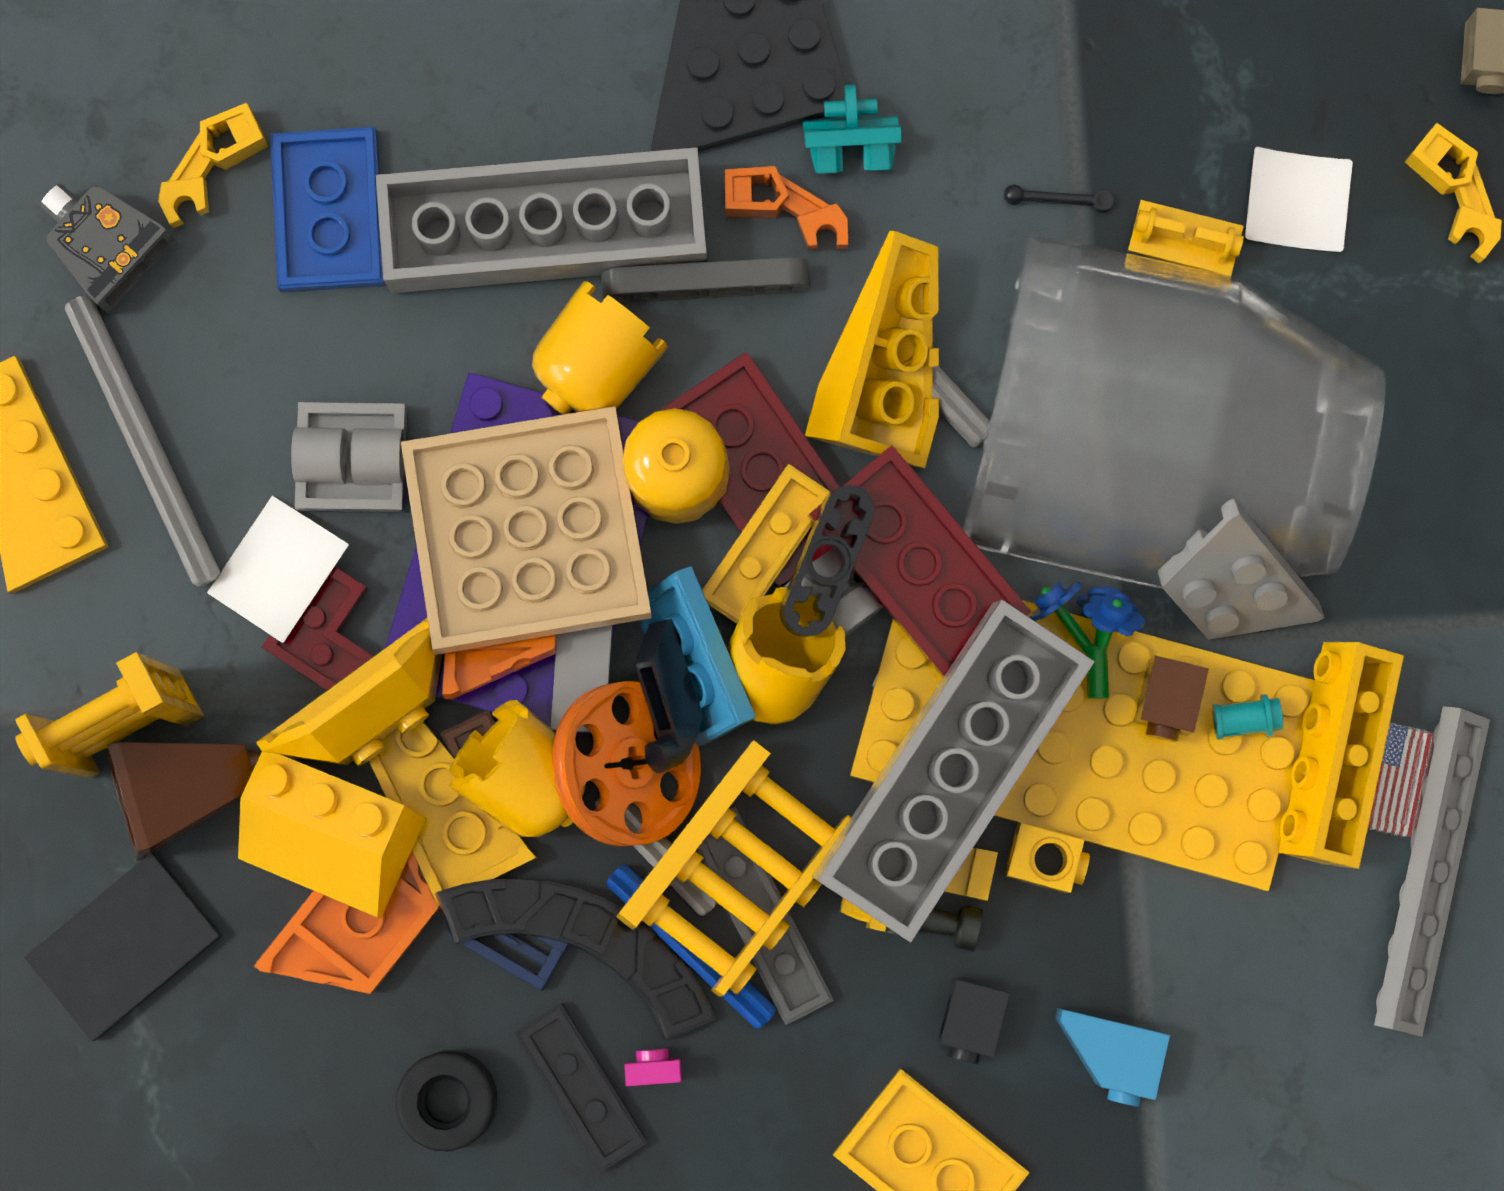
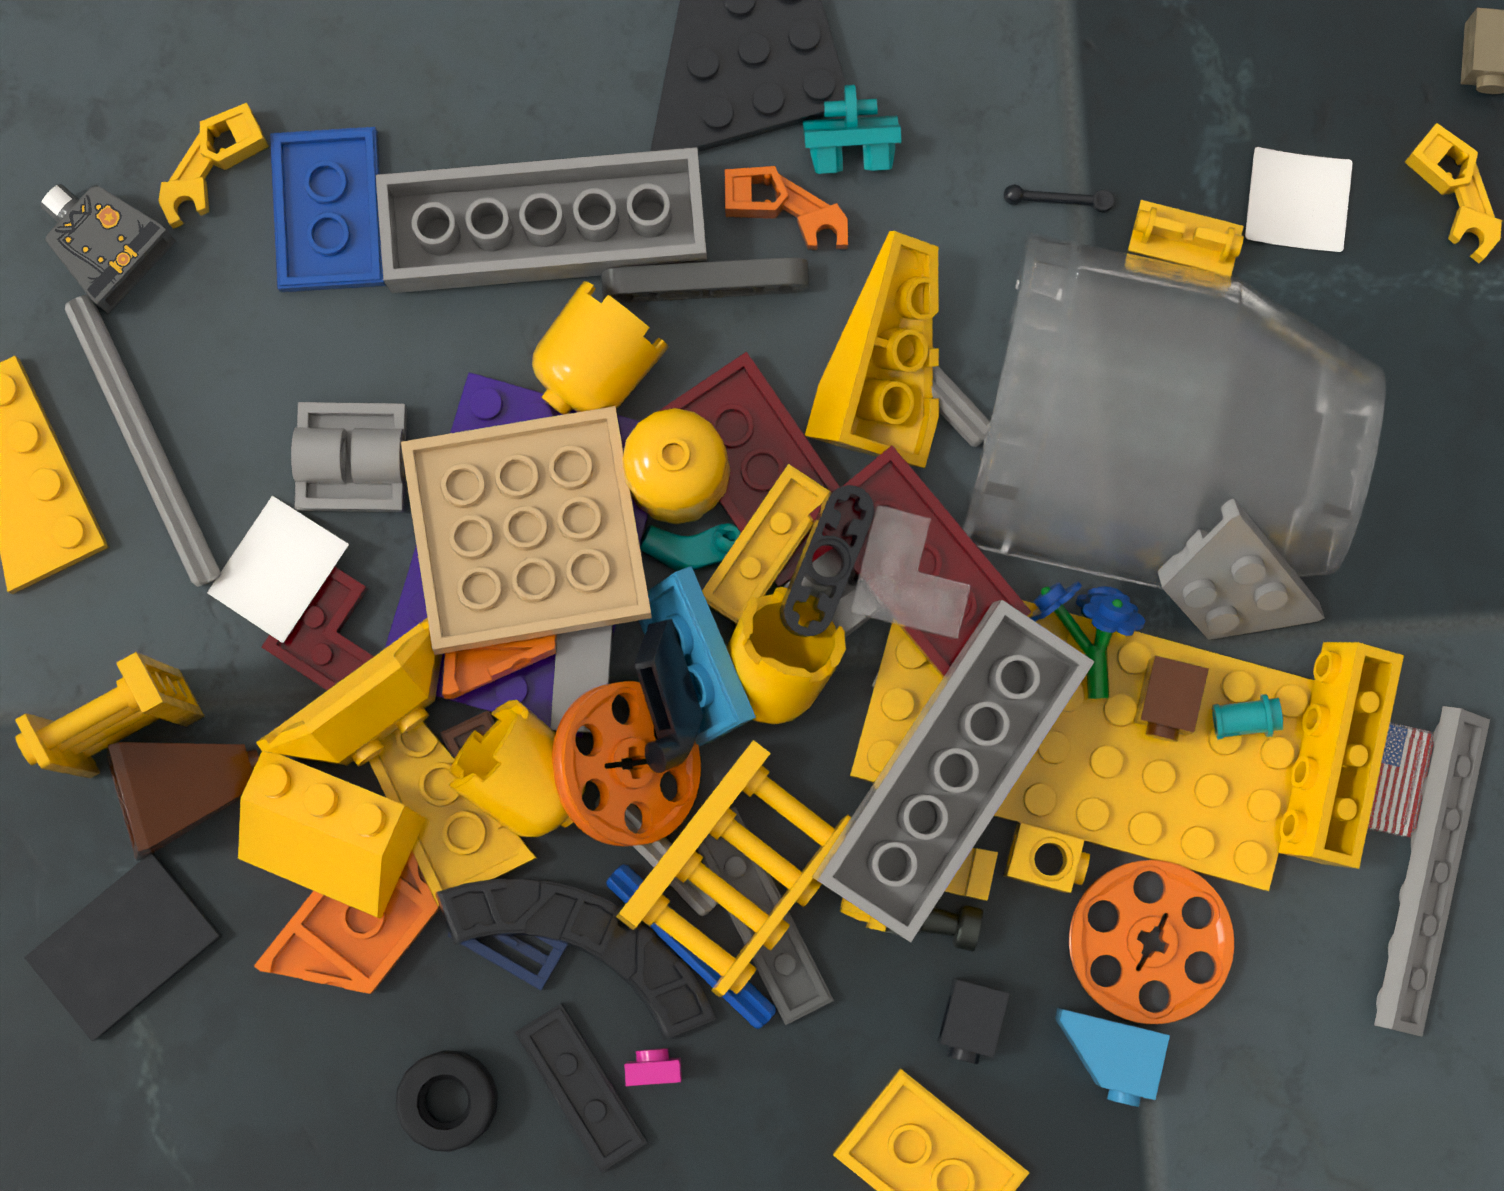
(686, 551): none -> teal arm
(893, 588): none -> clear plate
(1179, 940): none -> orange wedge

